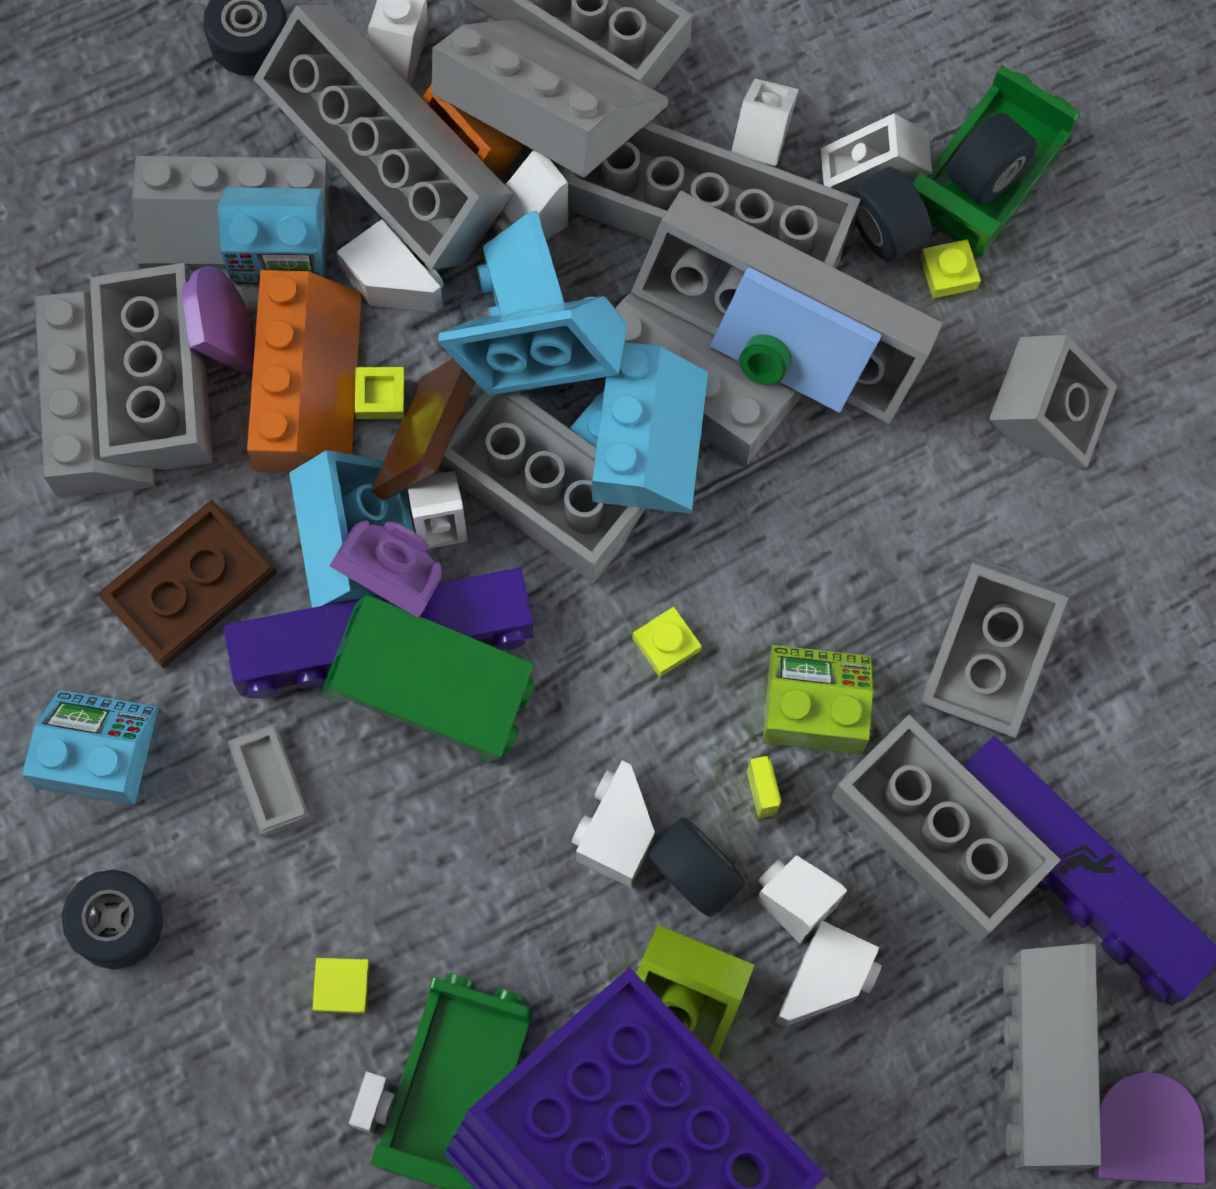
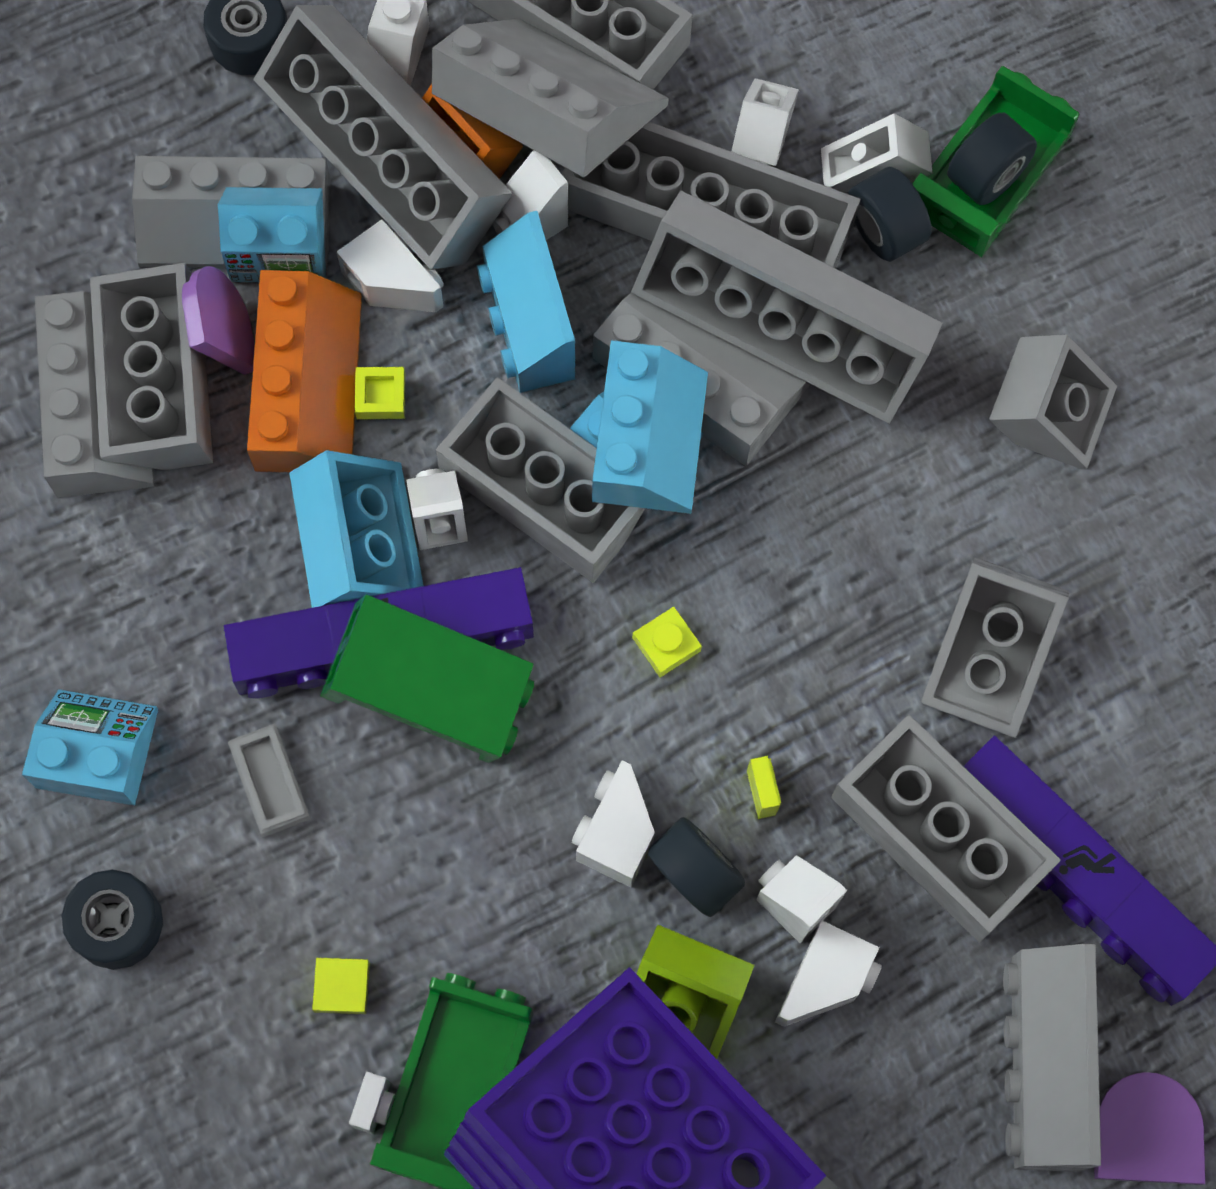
(187, 583): reddish brown tile -> none
(390, 563): medium lavender tile -> none
(424, 429): reddish brown tile -> none
(539, 345): medium azure slope -> none
(765, 359): green tile -> none
(818, 700): lime slope -> none
(823, 344): light blue tile -> none
(950, 268): neon yellow plate -> none

